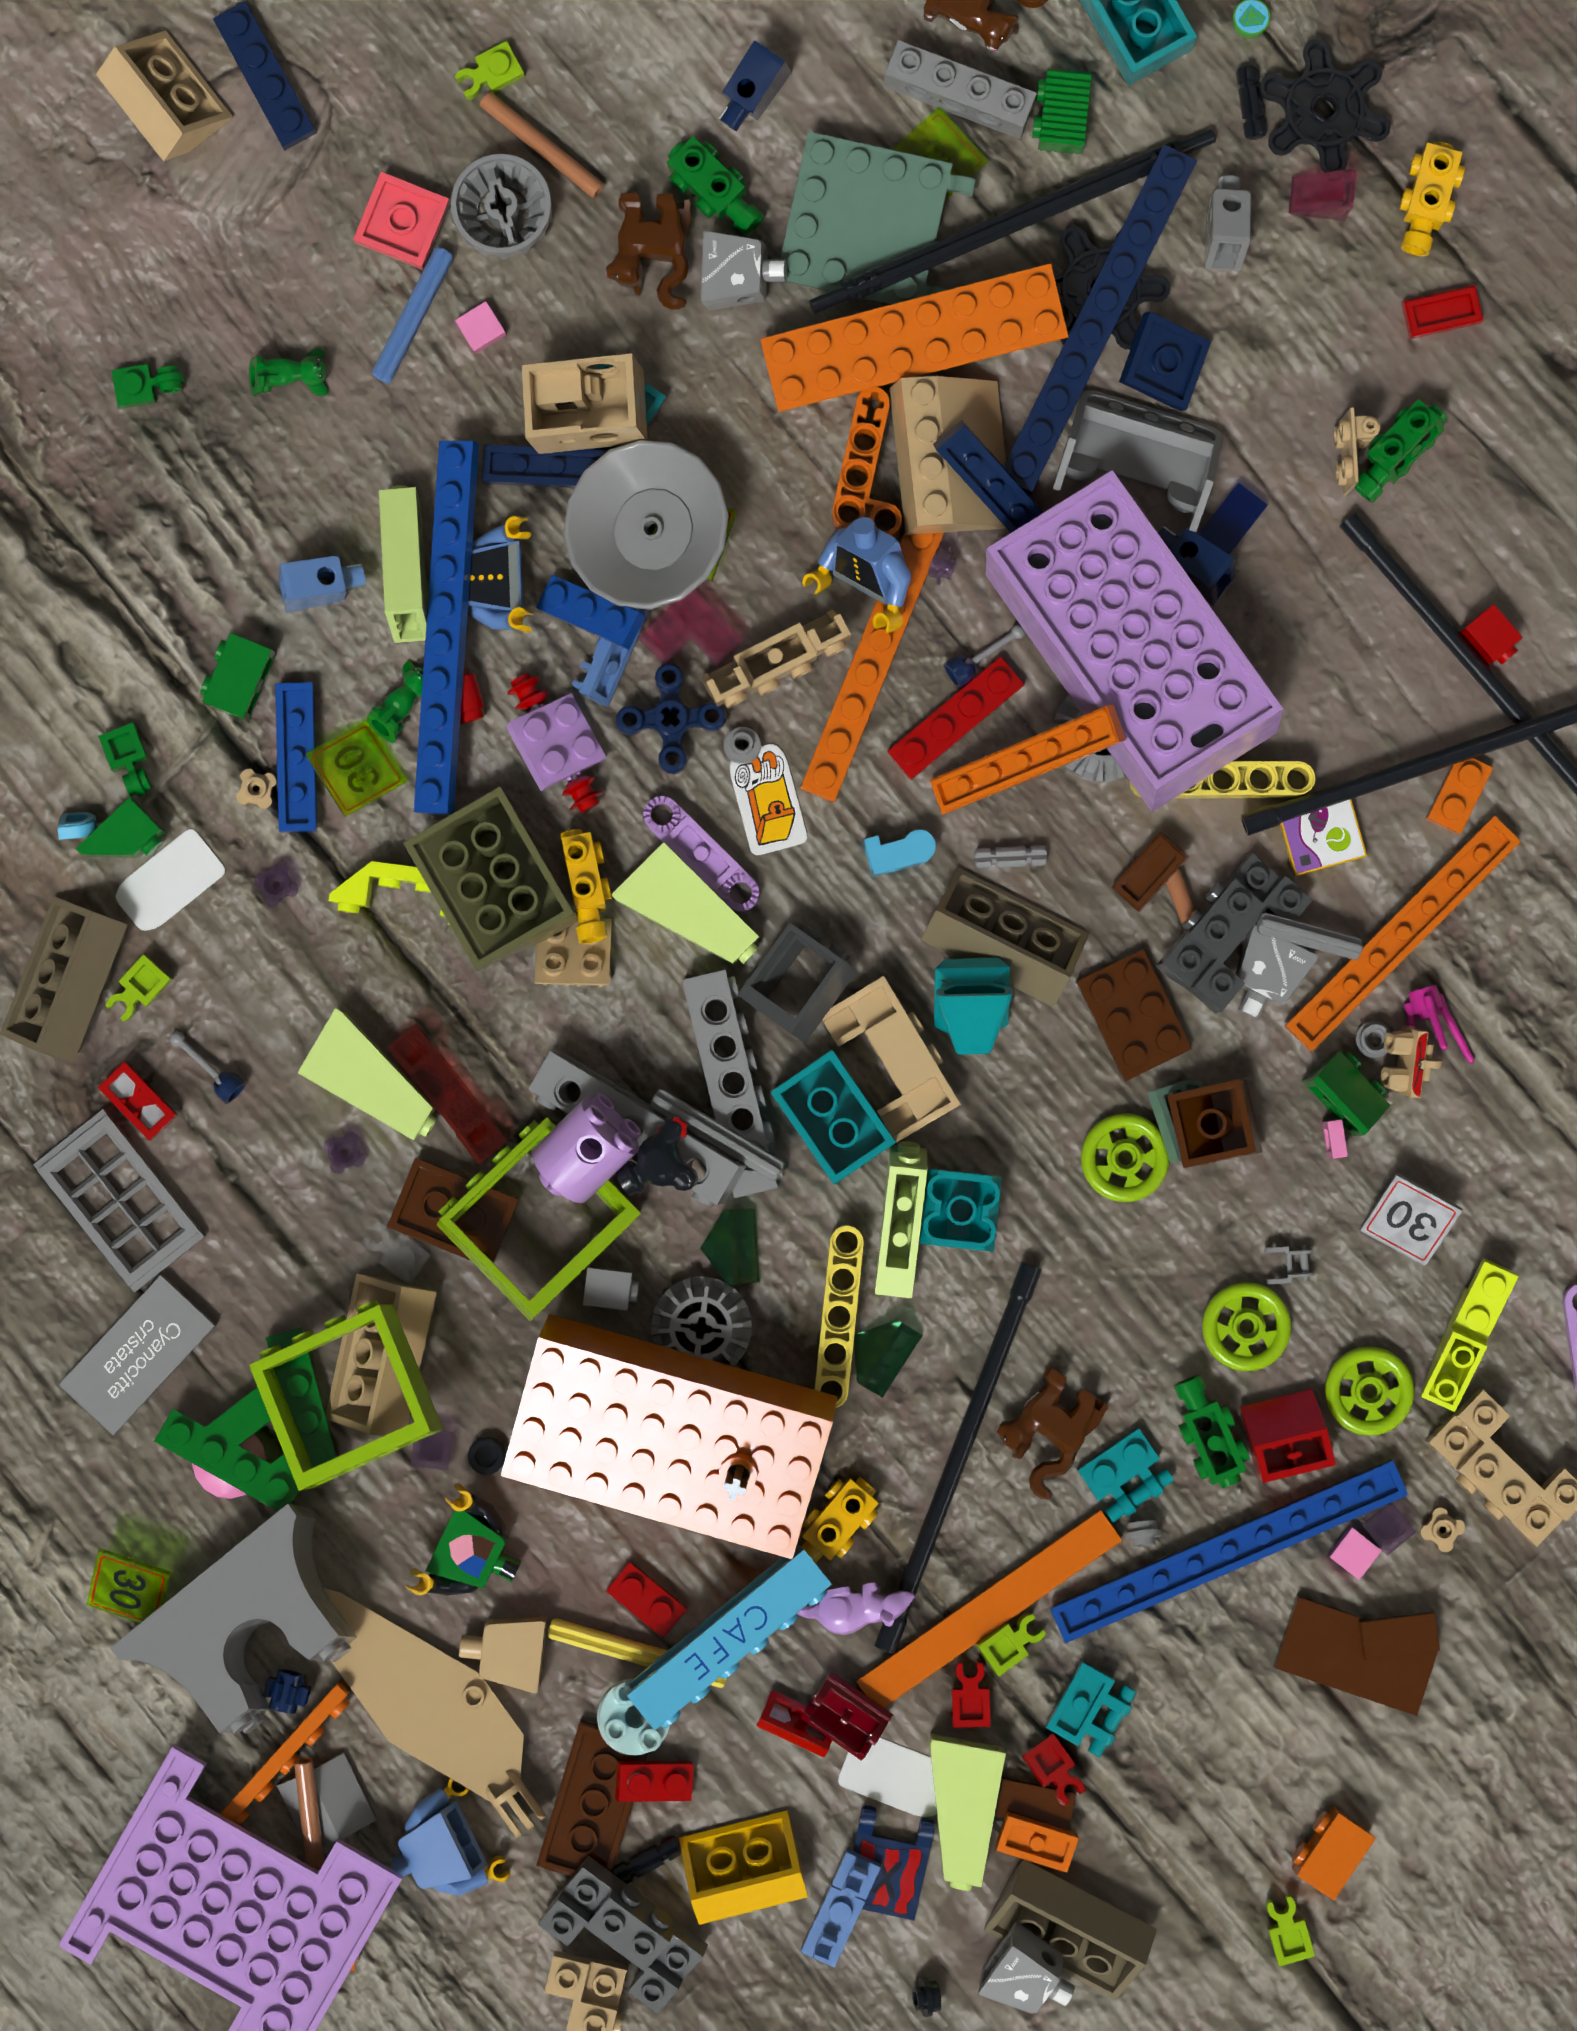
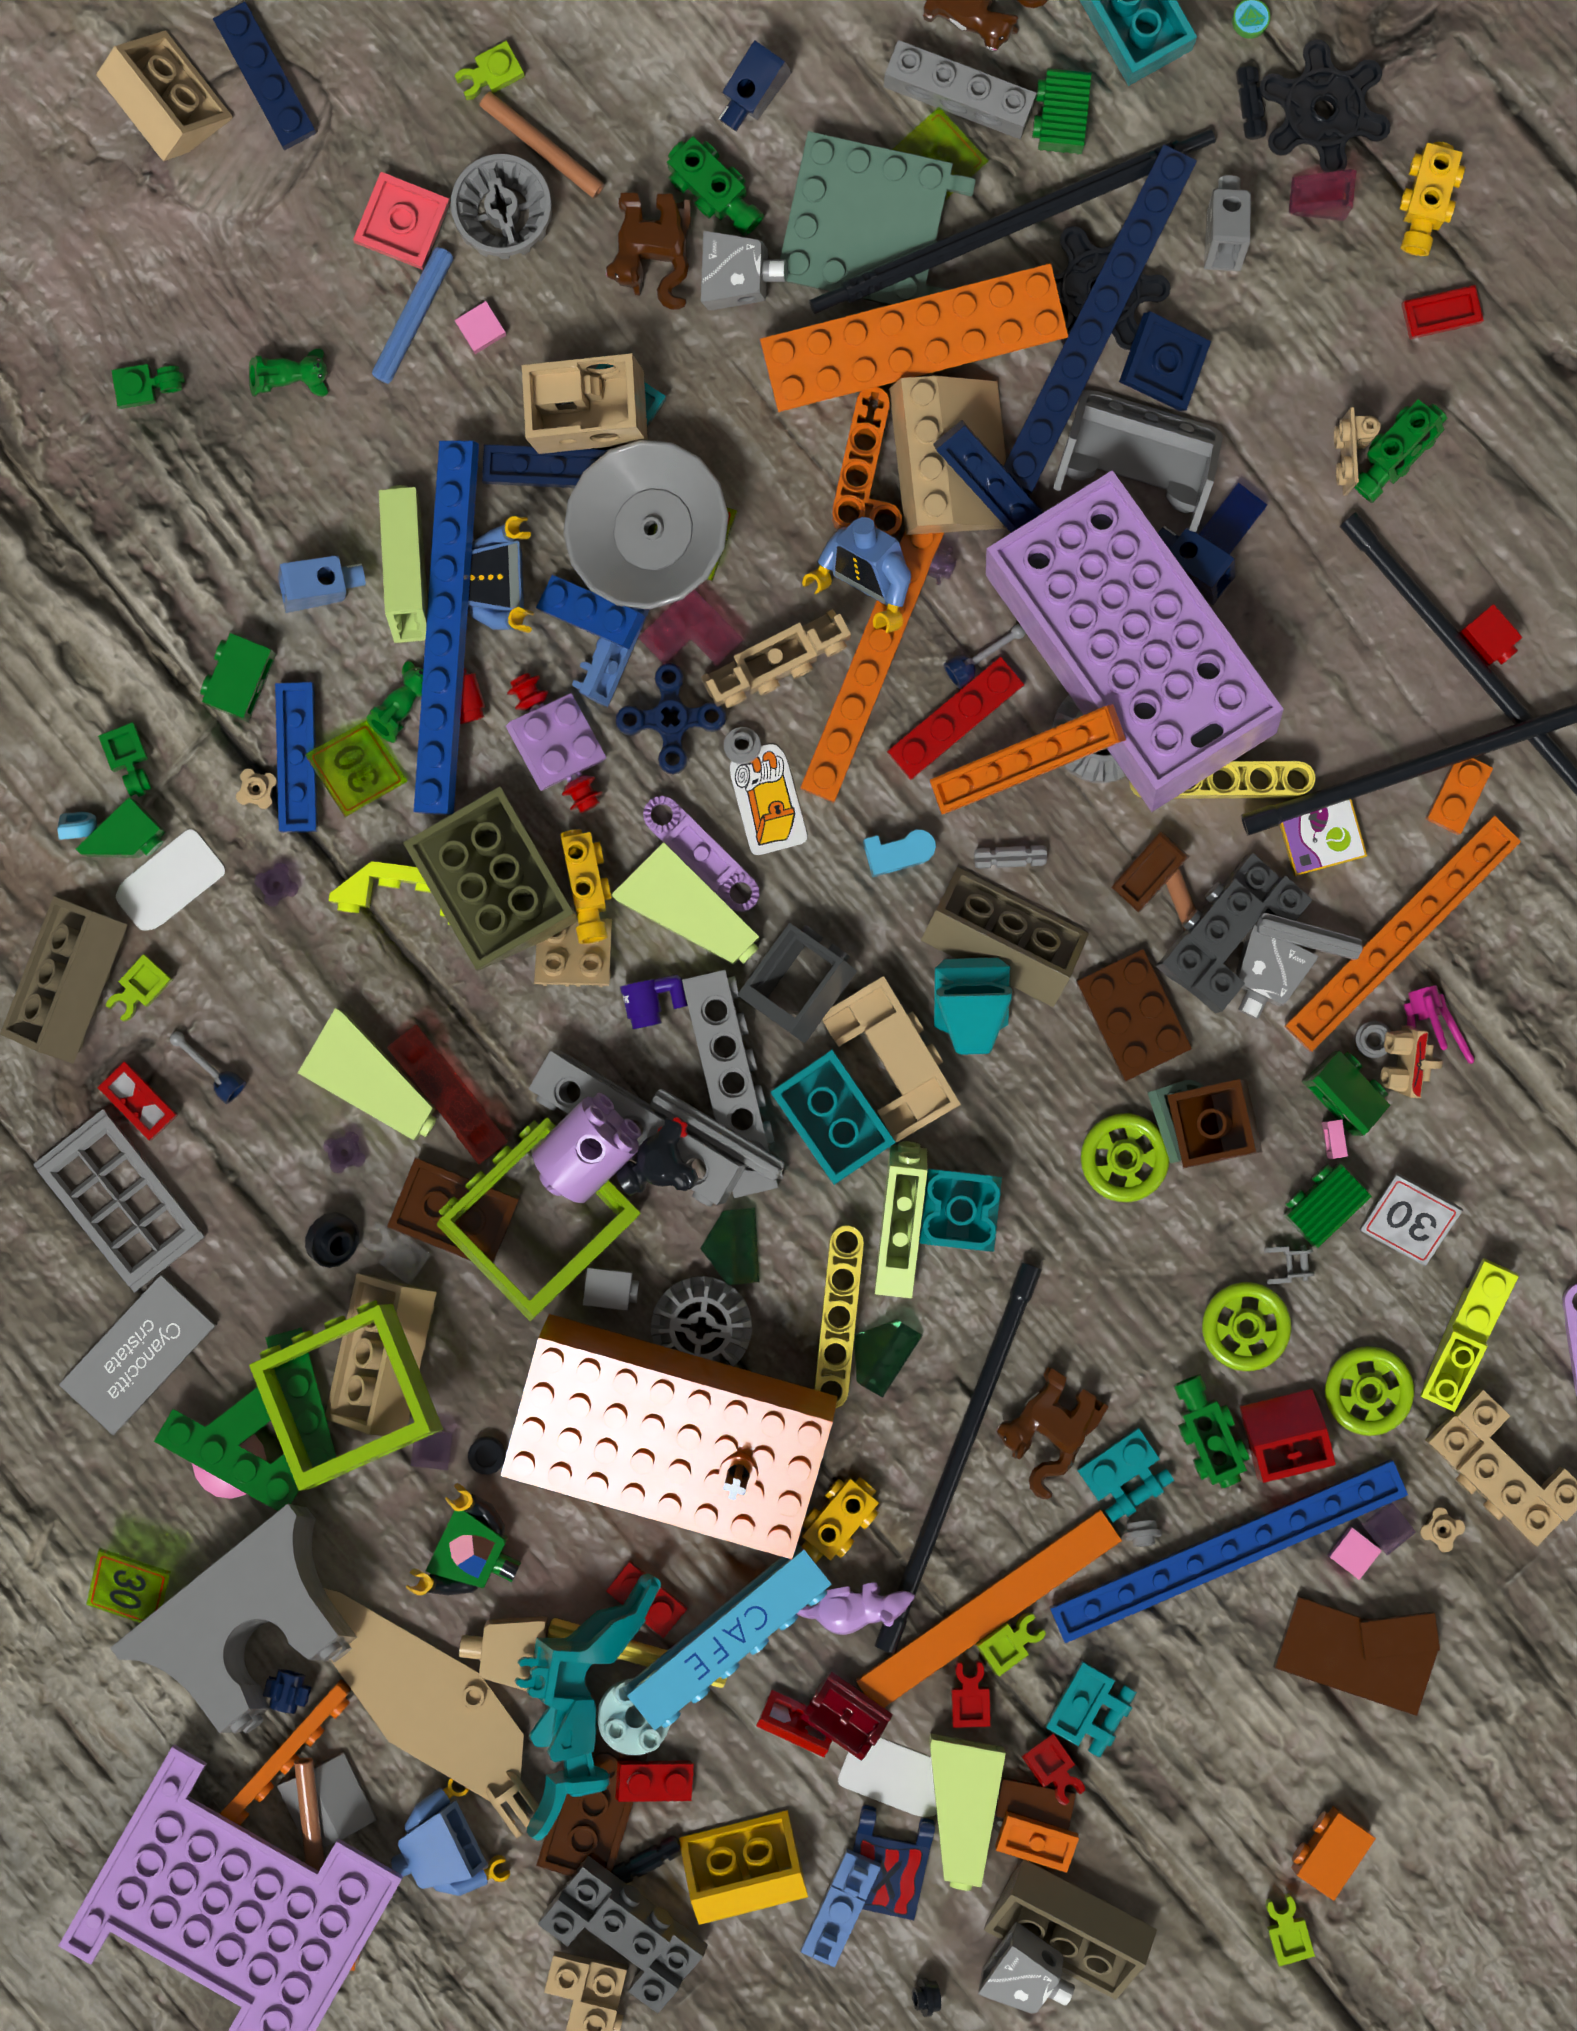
(332, 1239): none -> black plate
(570, 1719): none -> teal piece
(643, 1003): none -> dark purple piece
(1325, 1204): none -> green brick

